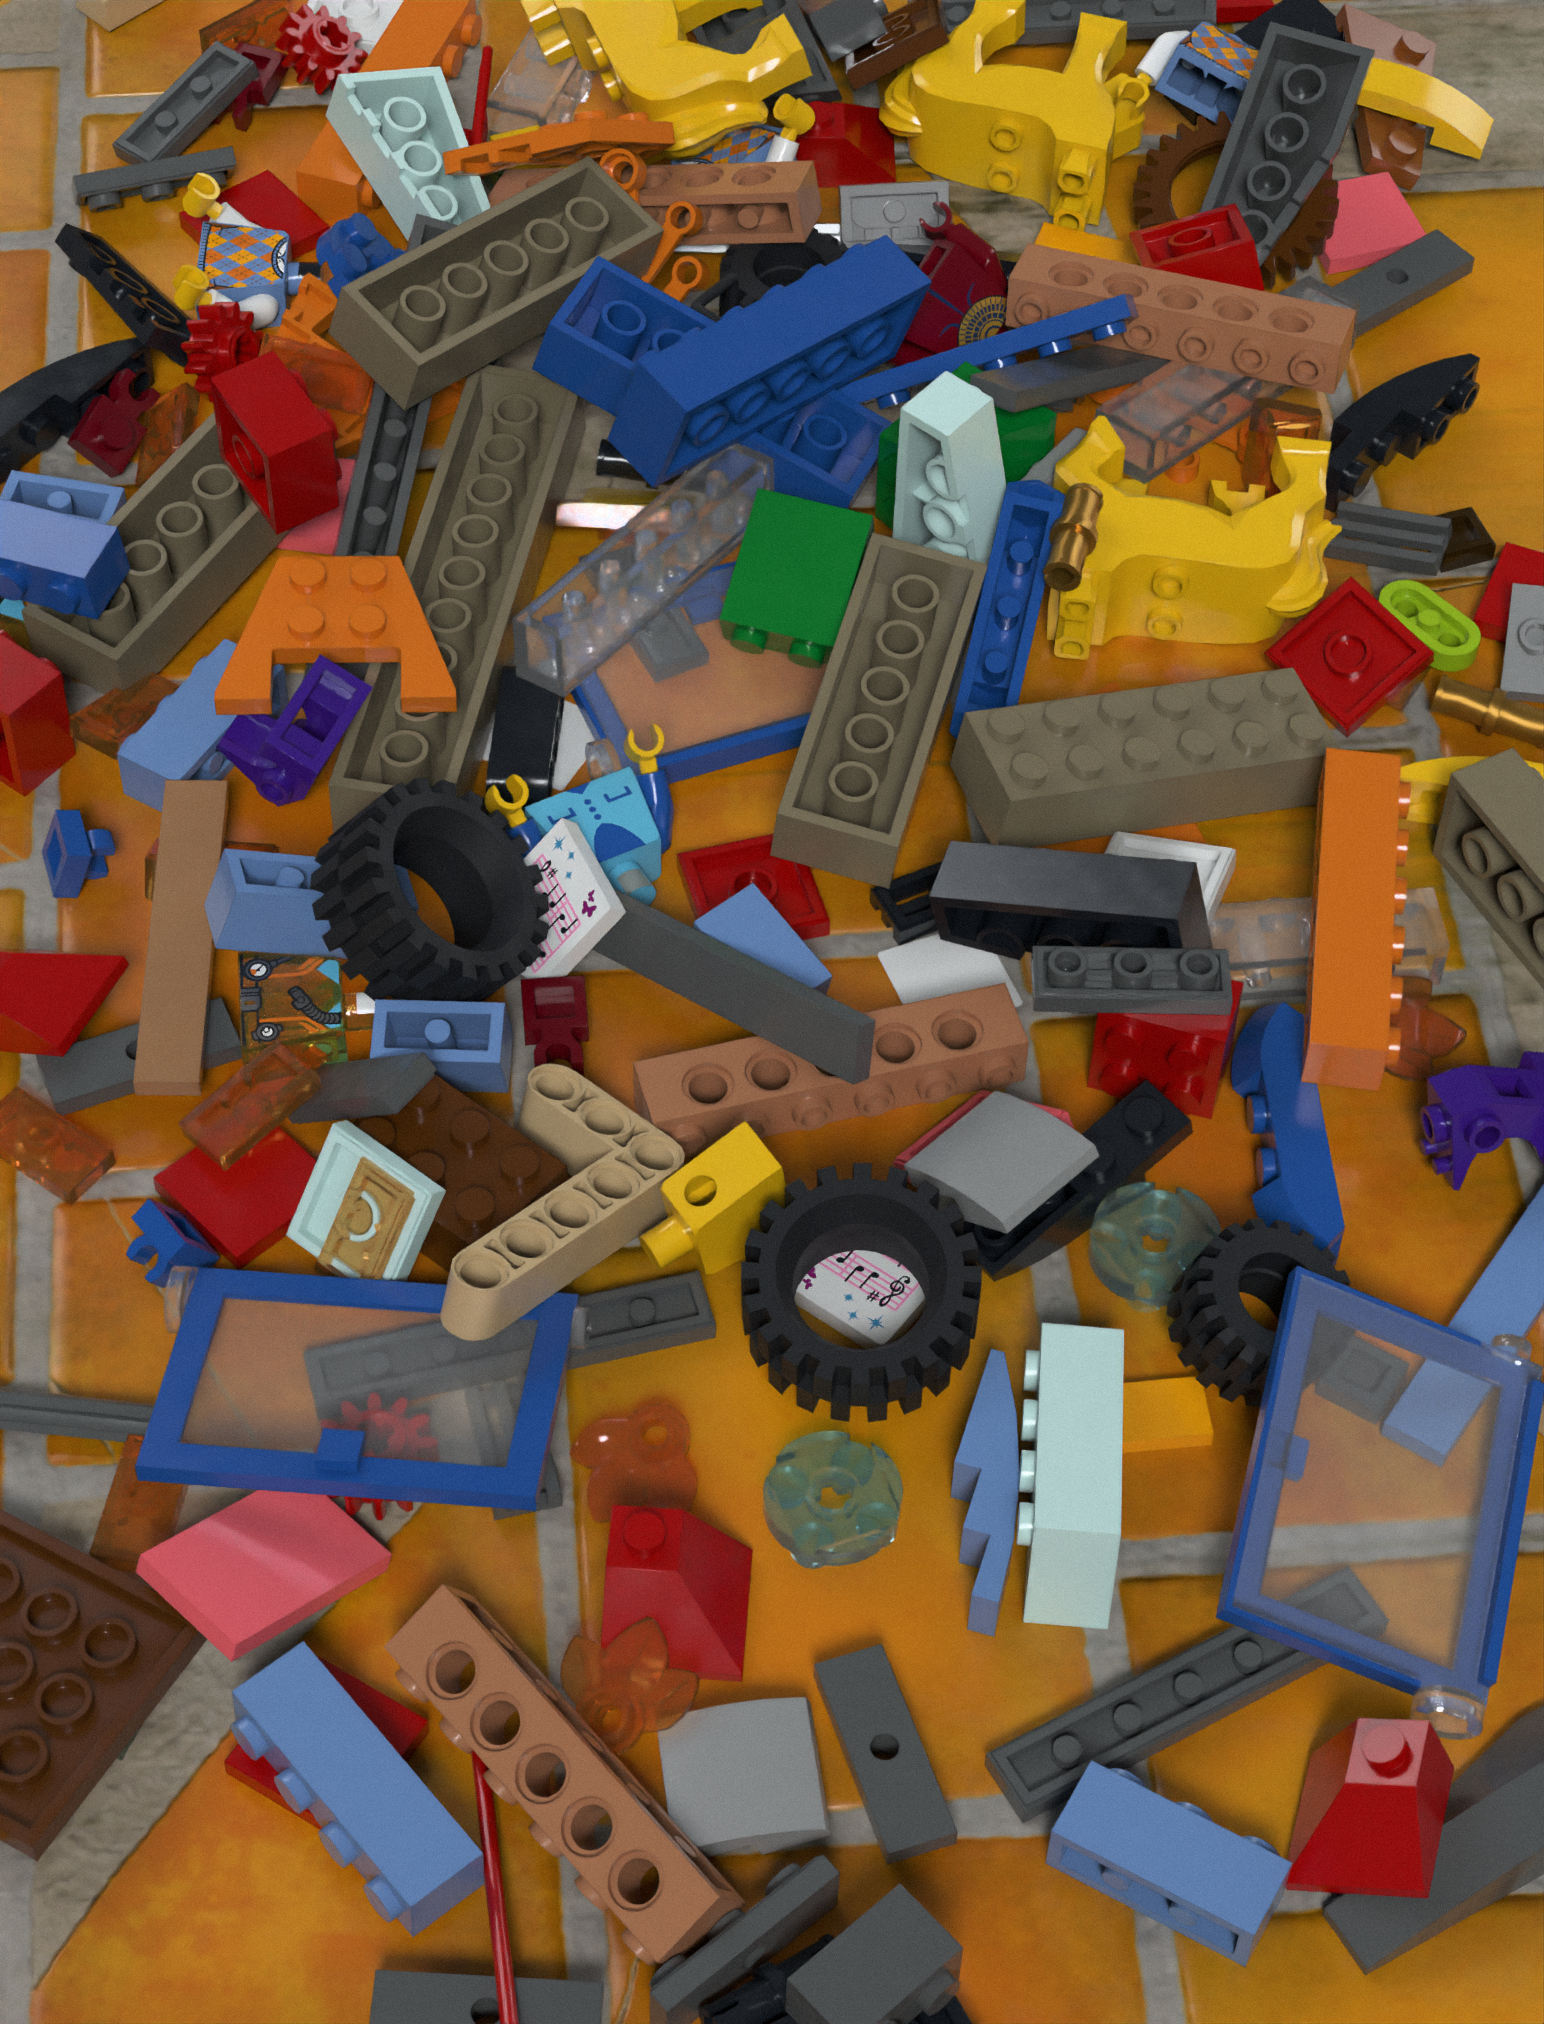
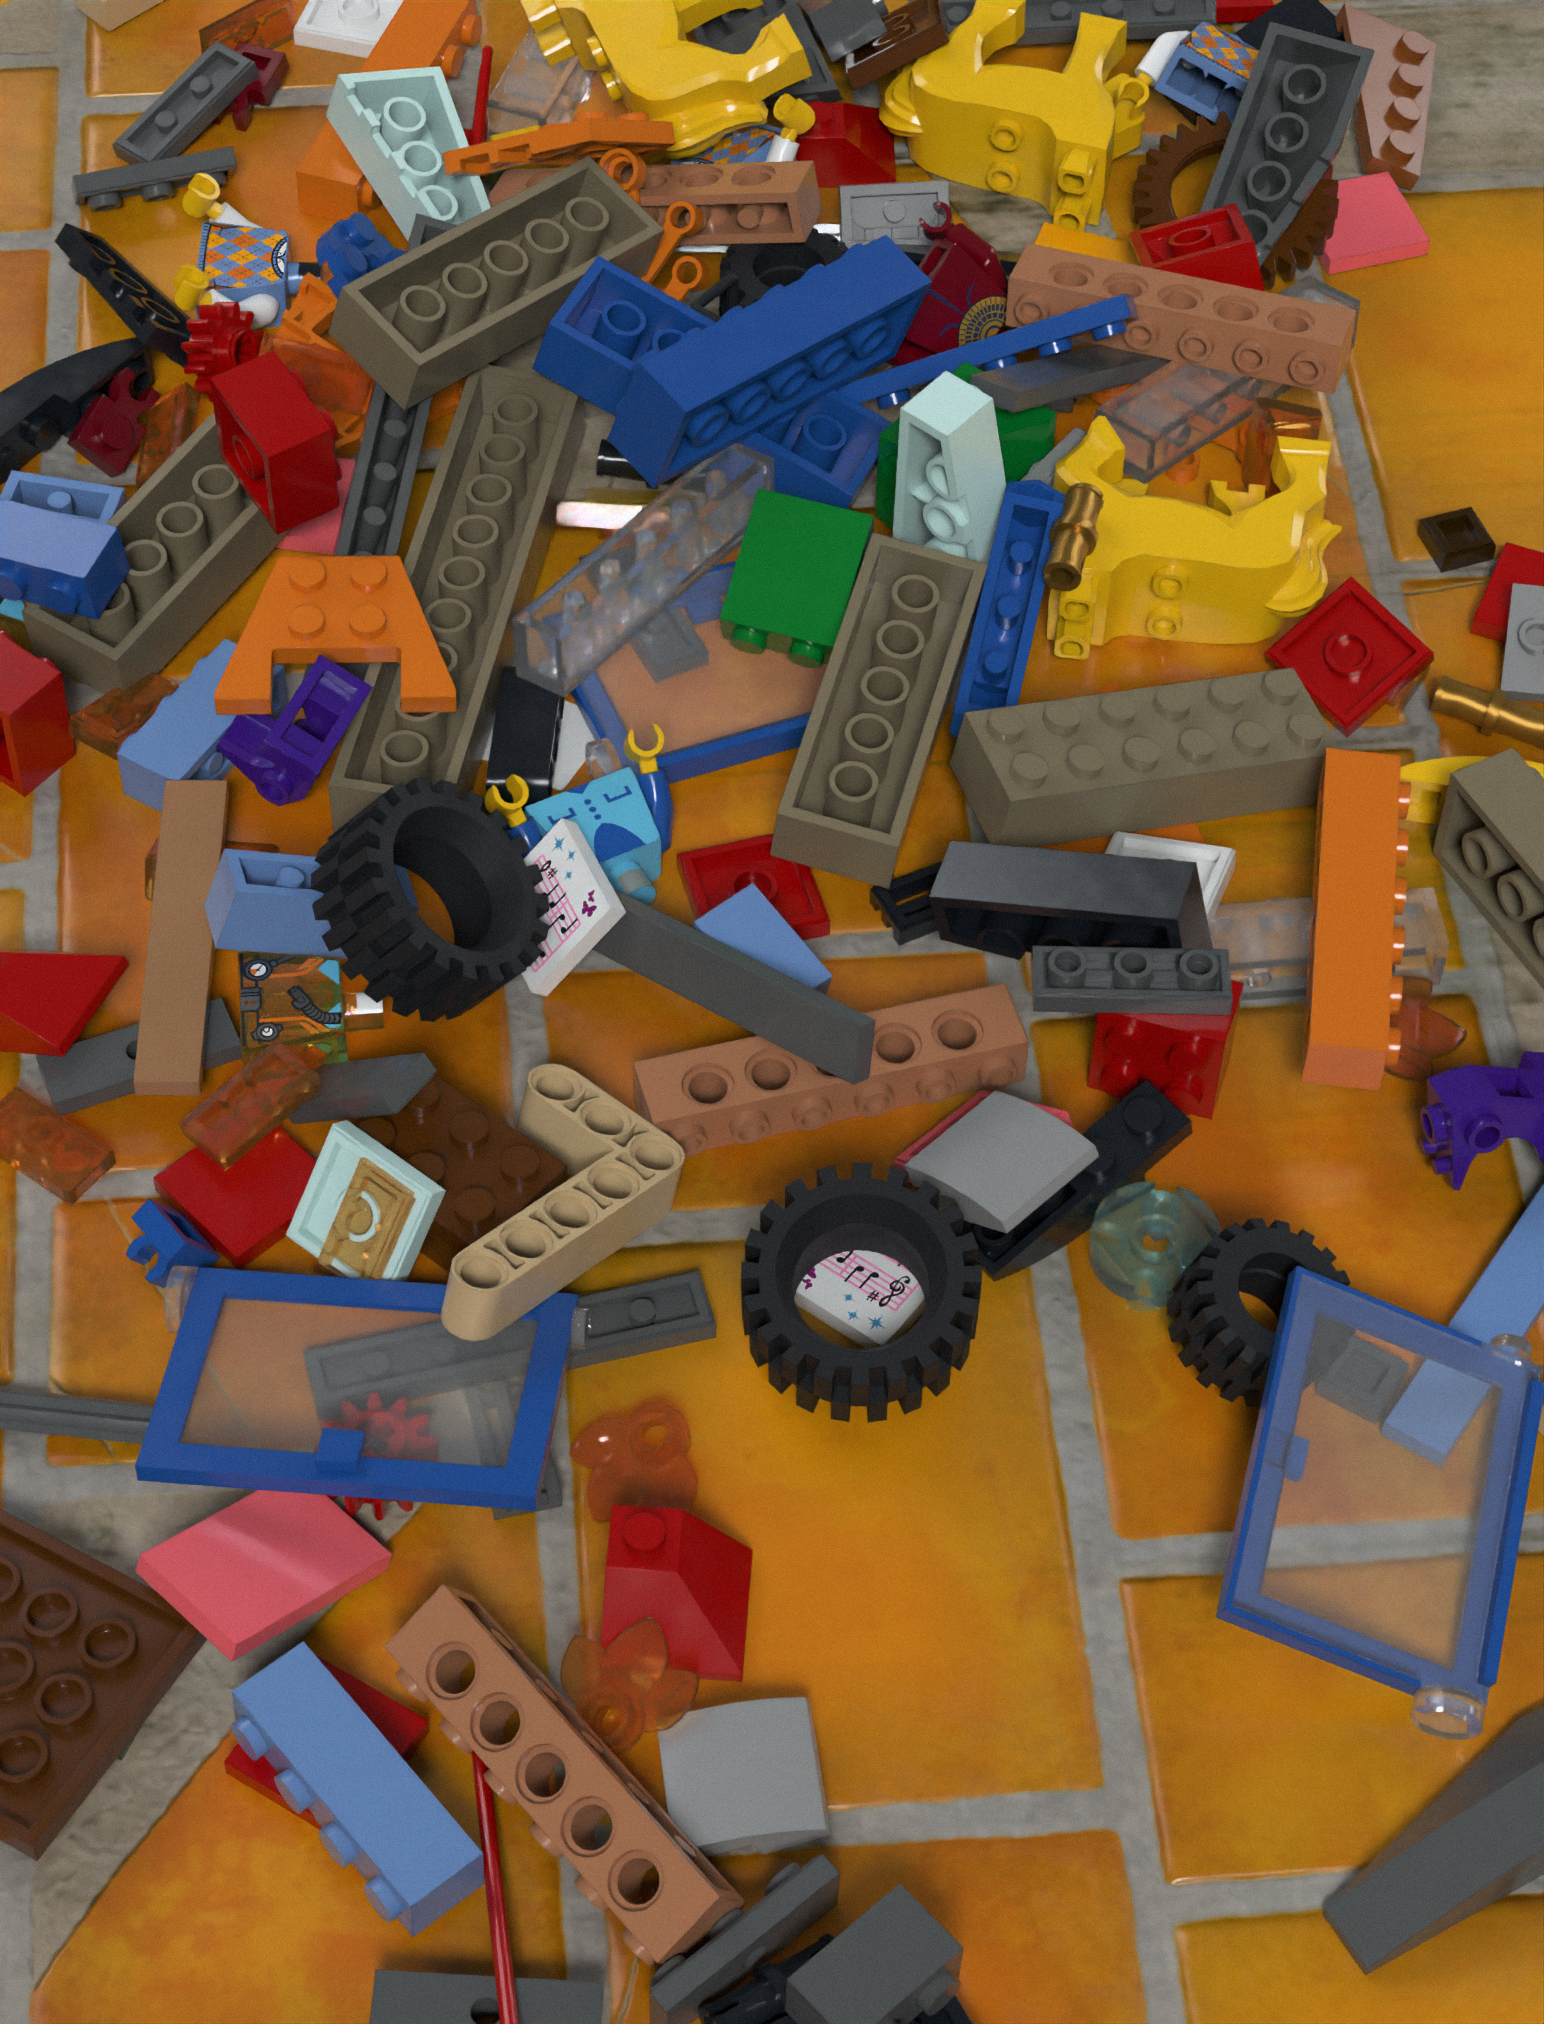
(74, 854): blue tile -> none
(135, 1513): clear orange plate -> none
(270, 205): red tile -> none
(319, 47): red gear -> none
(461, 1039): medium blue brick -> none
(555, 1019): dark red plate -> none
(716, 1203): yellow torso -> none
(827, 1535): clear light blue plate -> none
(874, 1720): dark grey tile -> none
(942, 968): white sticker -> none
(988, 1478): medium blue slope -> none
(1072, 1474): light aqua wedge -> none
(1143, 1716): dark grey tile -> none
(1165, 1415): light orange tile -> none
(1168, 1861): medium blue brick -> none
(1289, 1118): blue brick -> none
(1372, 1811): red slope -> none
(1390, 531): dark grey tile -> none
(1397, 418): black slope -> none
(1406, 278): dark grey tile -> none
(1418, 97): yellow slope -> none
(1435, 622): lime plate -> none

